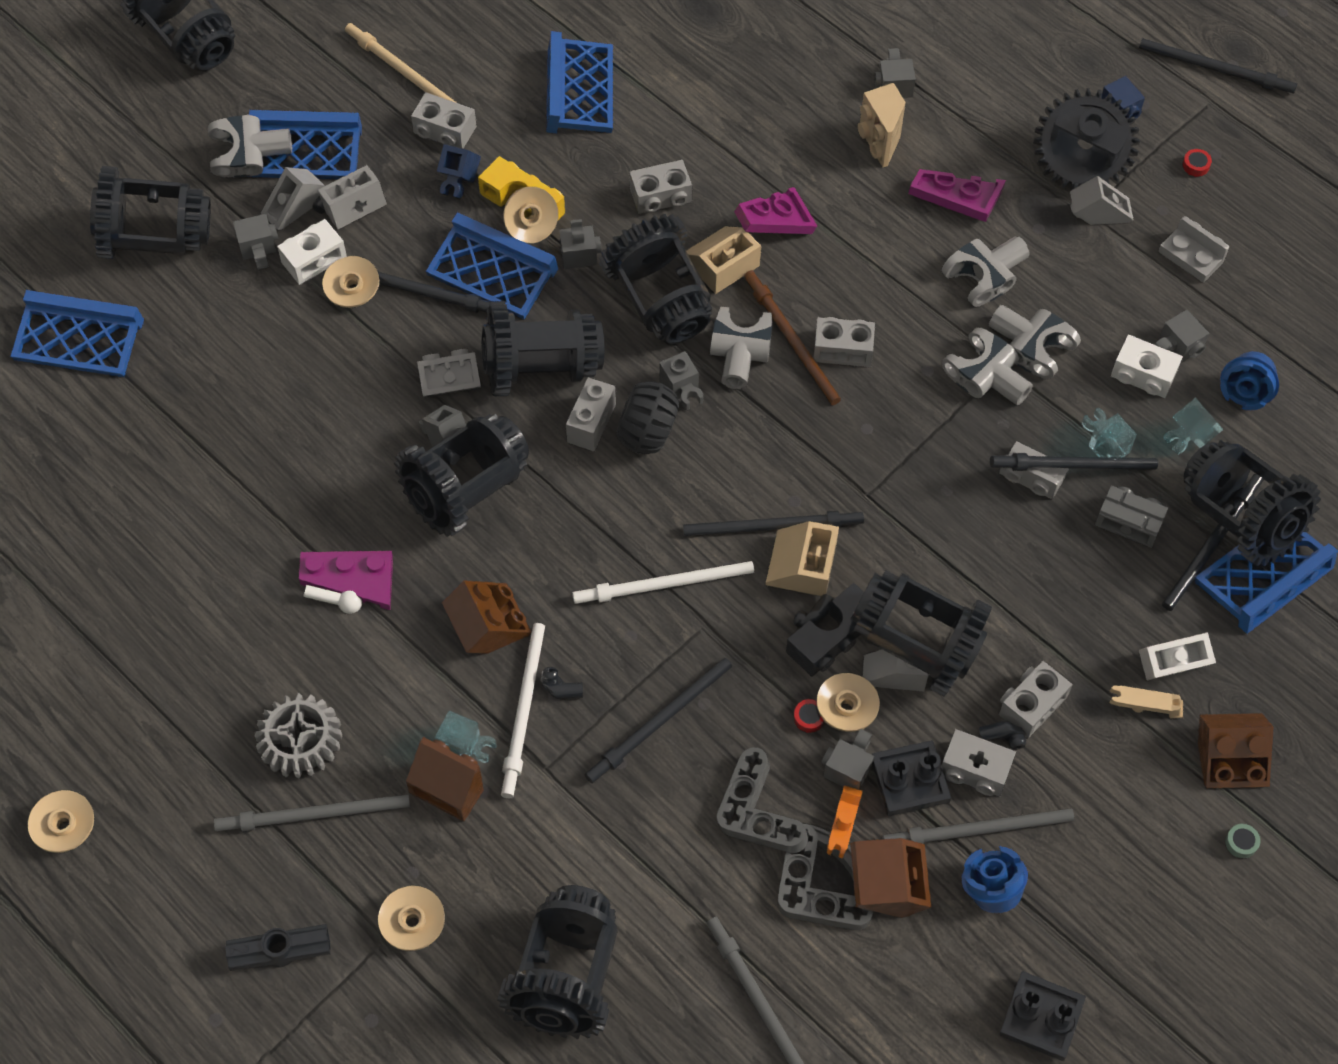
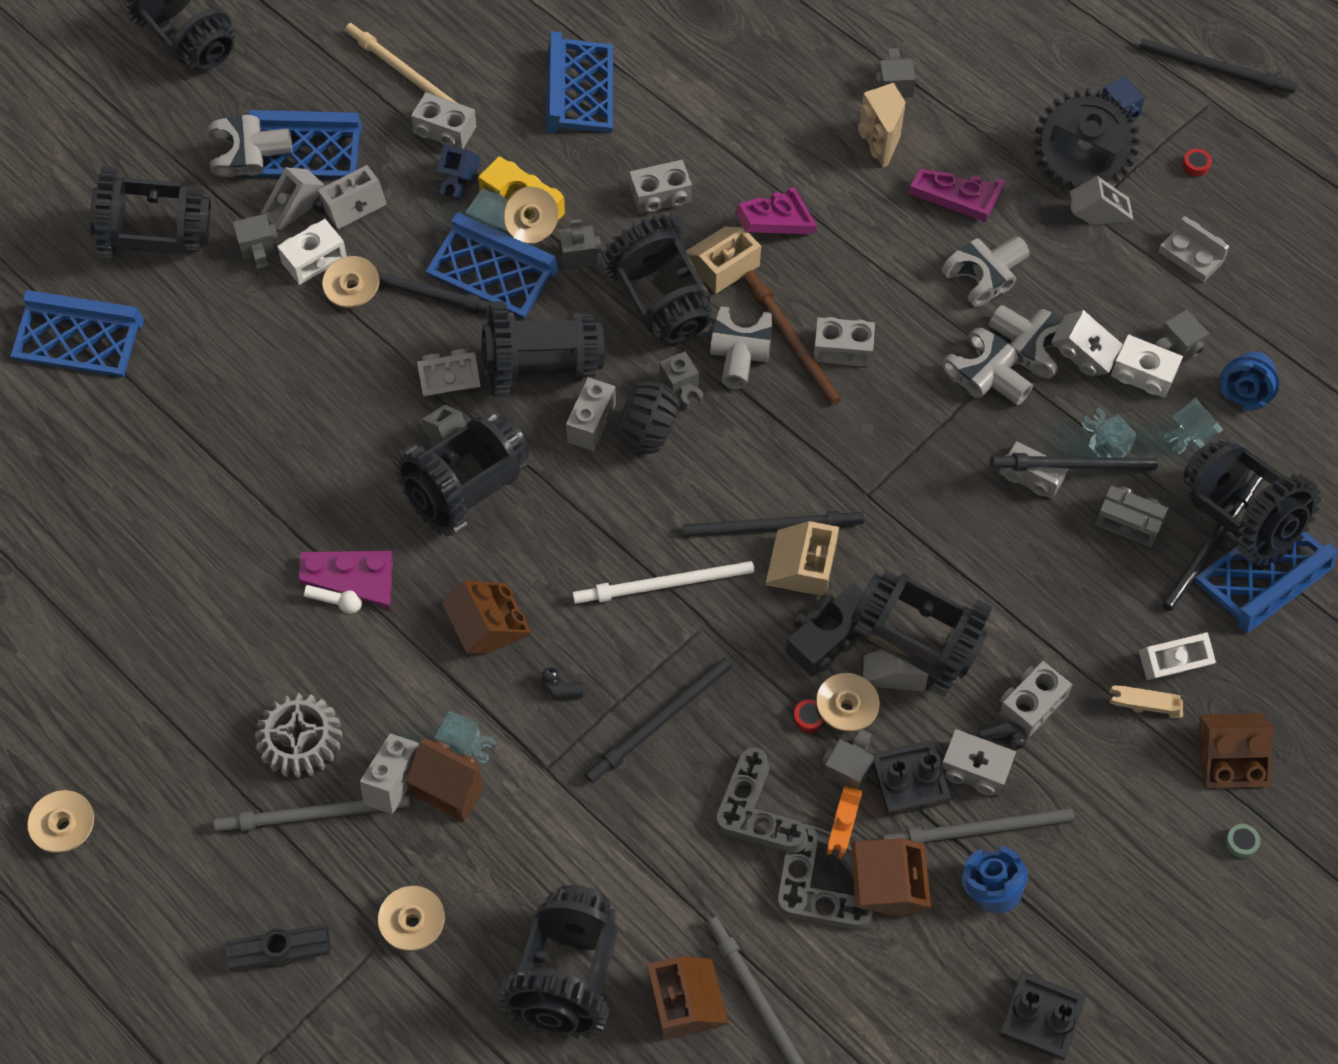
(386, 776): none -> light grey brick
(488, 210): none -> clear light blue slope
(513, 764): white bar -> none
(686, 996): none -> reddish brown slope
(1086, 343): none -> light grey brick

